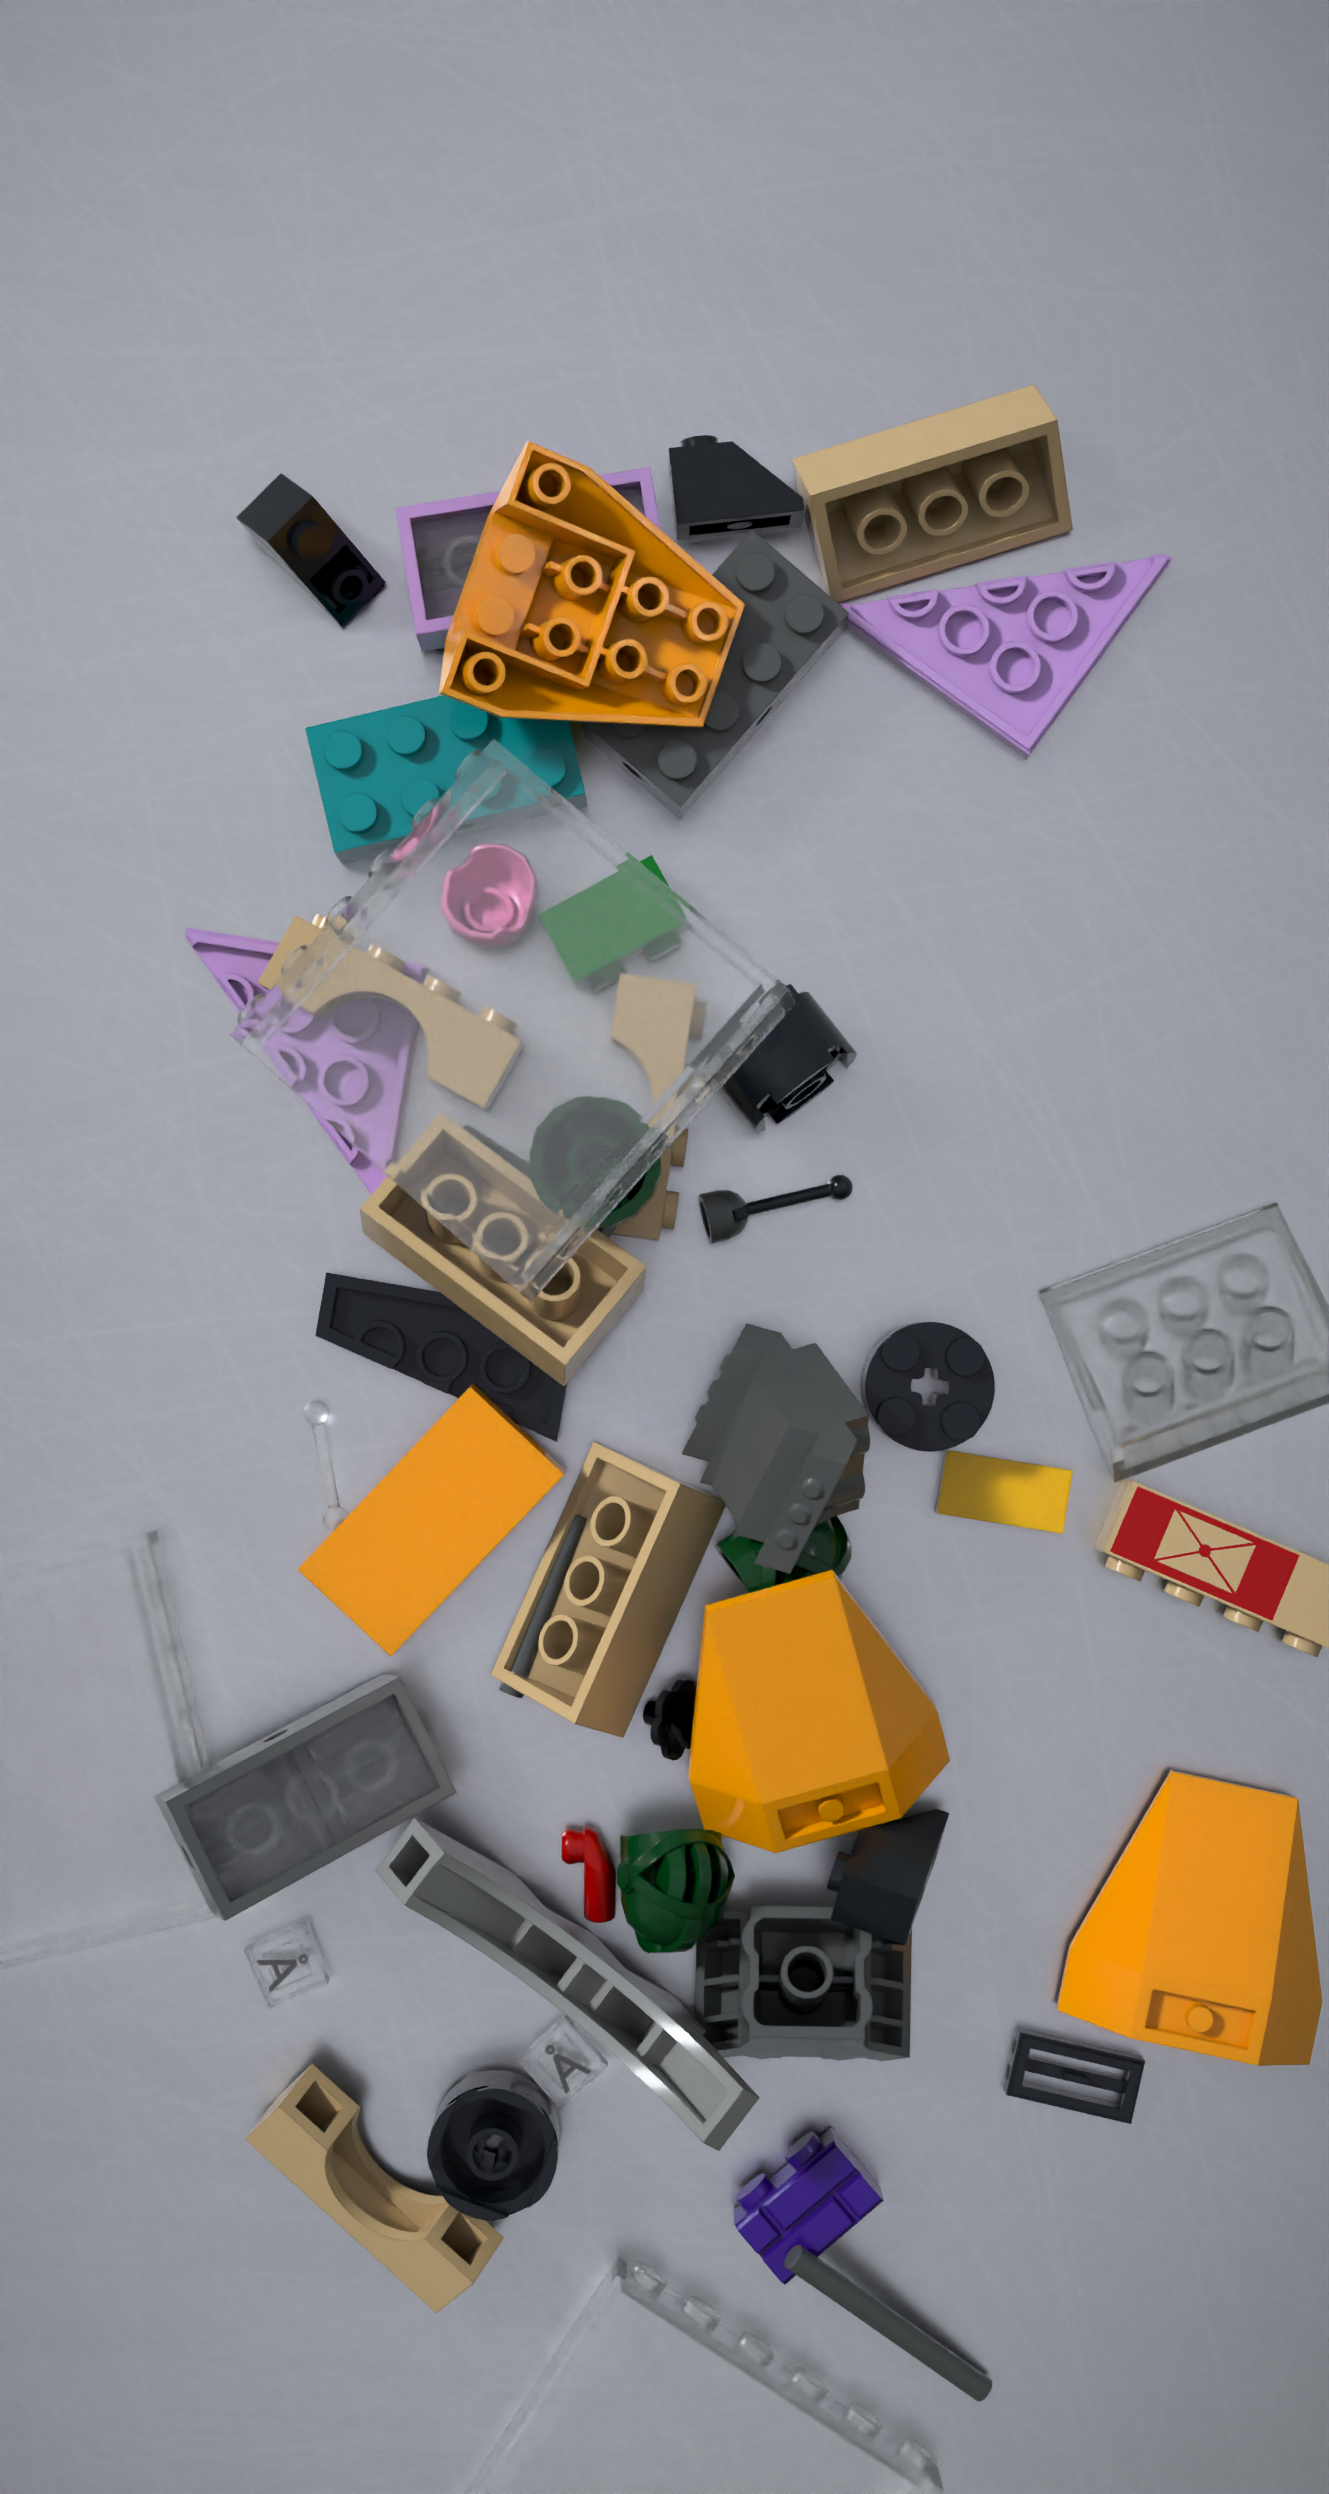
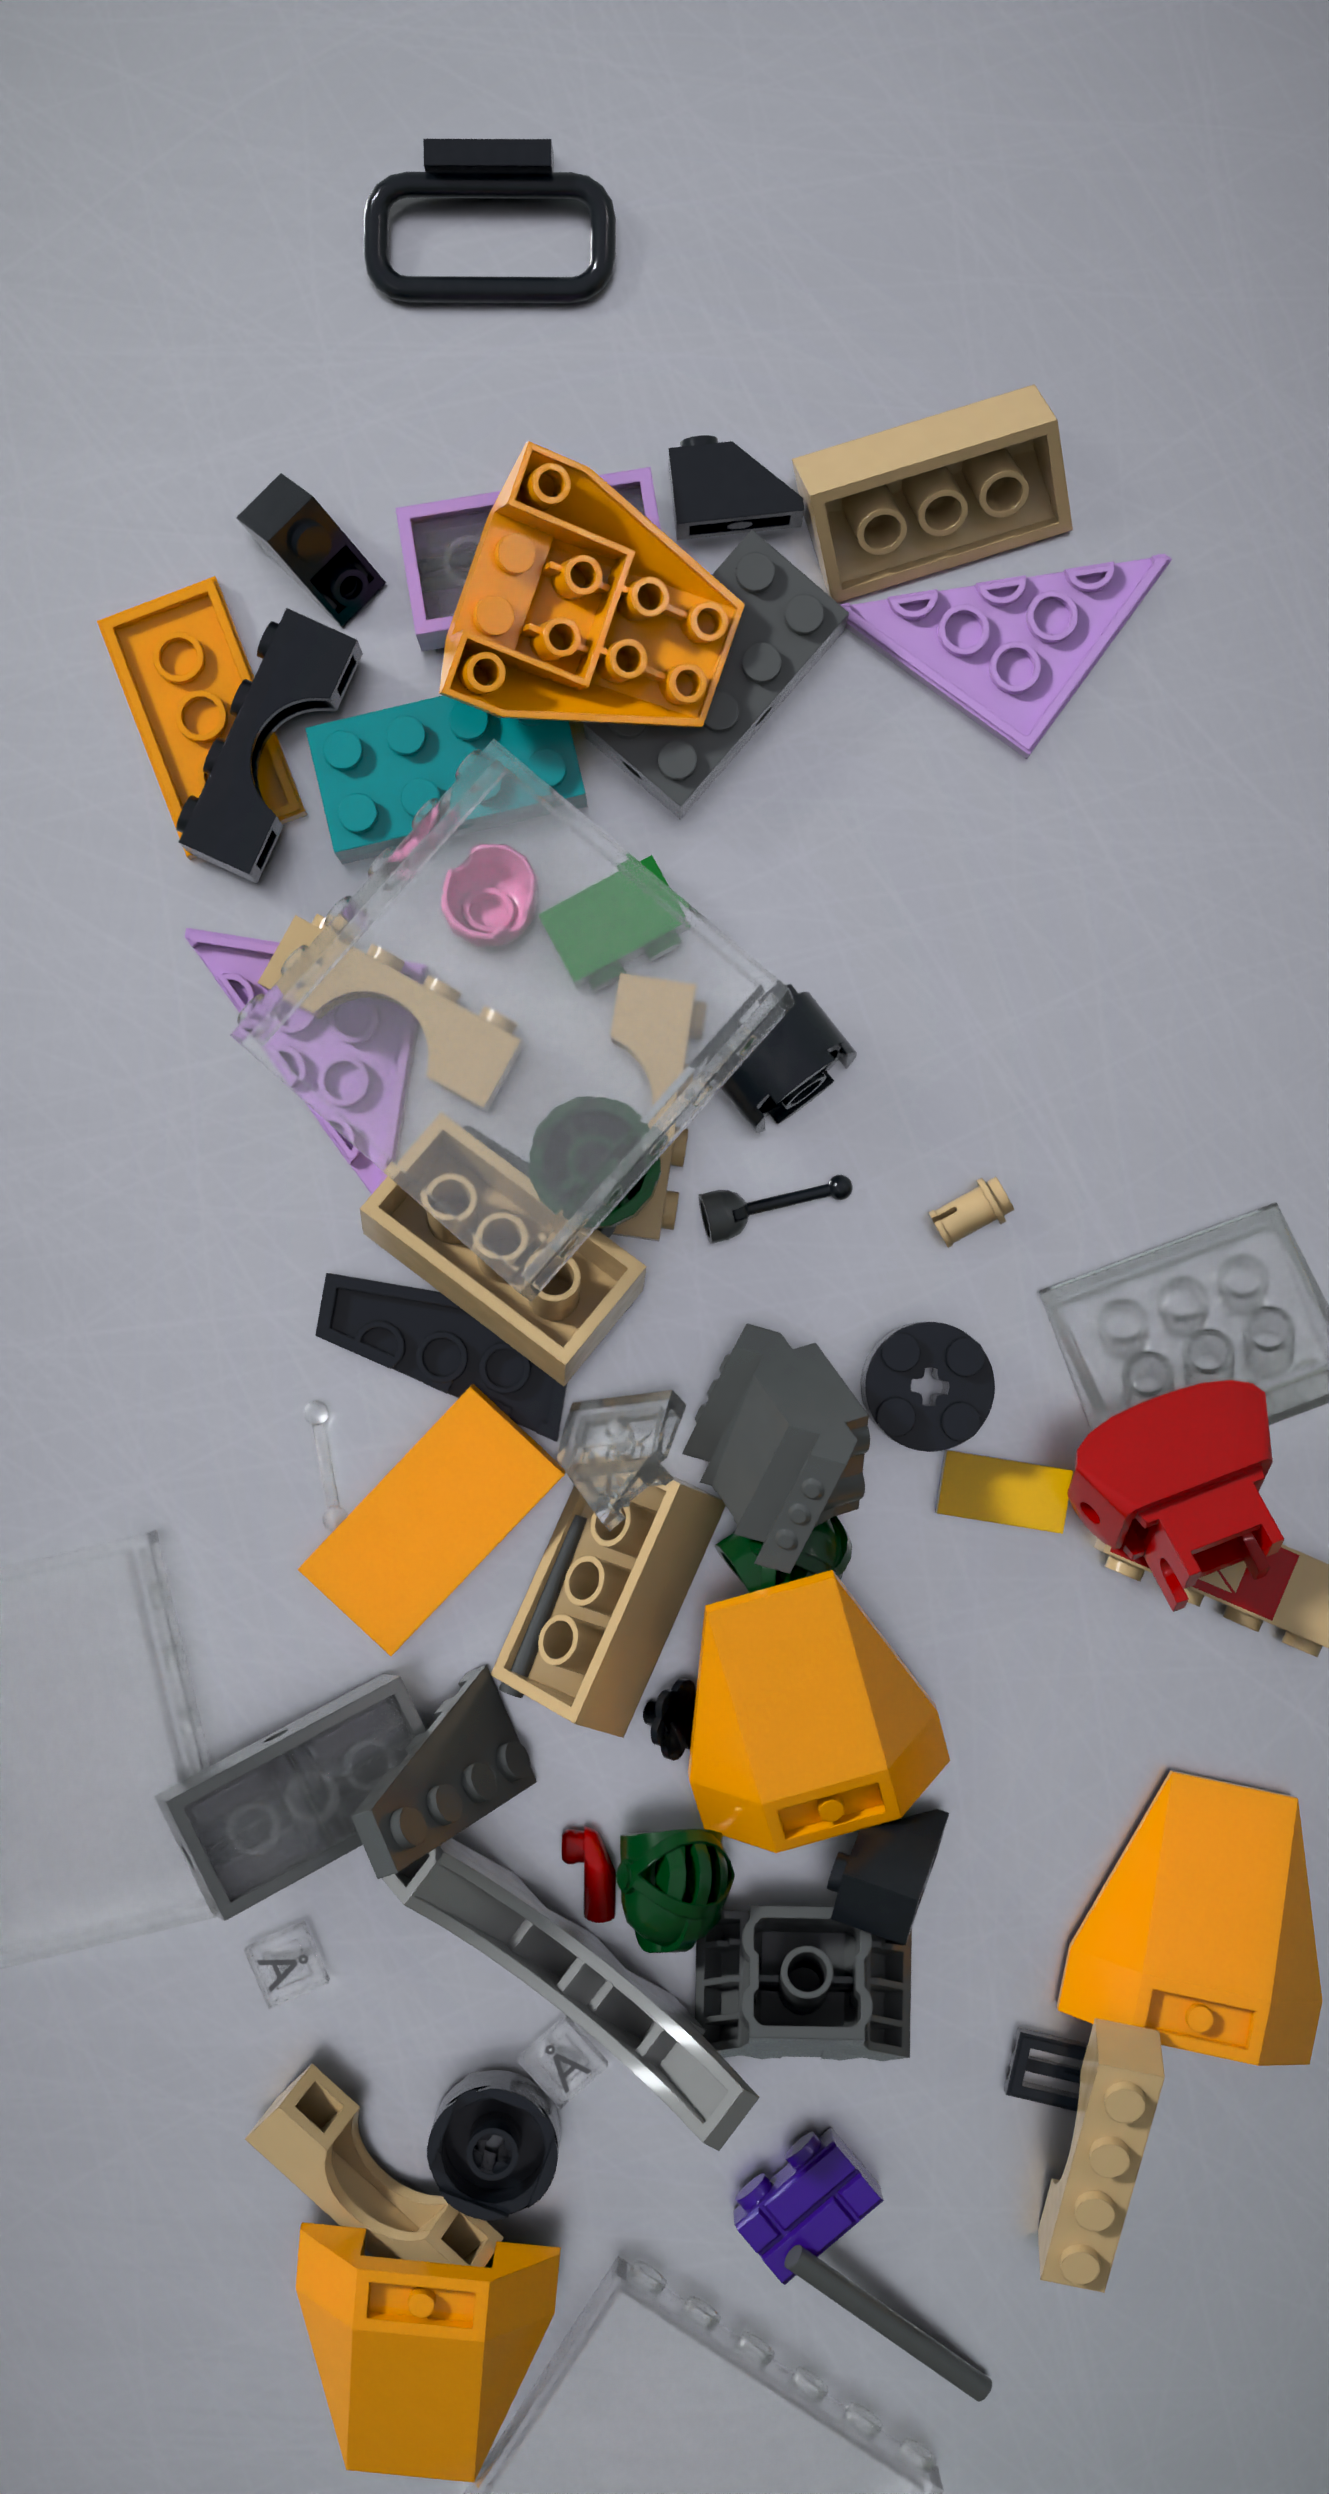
(179, 675): none -> light orange tile
(300, 672): none -> black arch
(419, 2350): none -> light orange wedge
(447, 1780): none -> dark grey wing
(489, 171): none -> black bar
(617, 1448): none -> clear slope
(972, 1211): none -> tan pin
(1112, 2125): none -> tan arch
(1190, 1474): none -> red piece

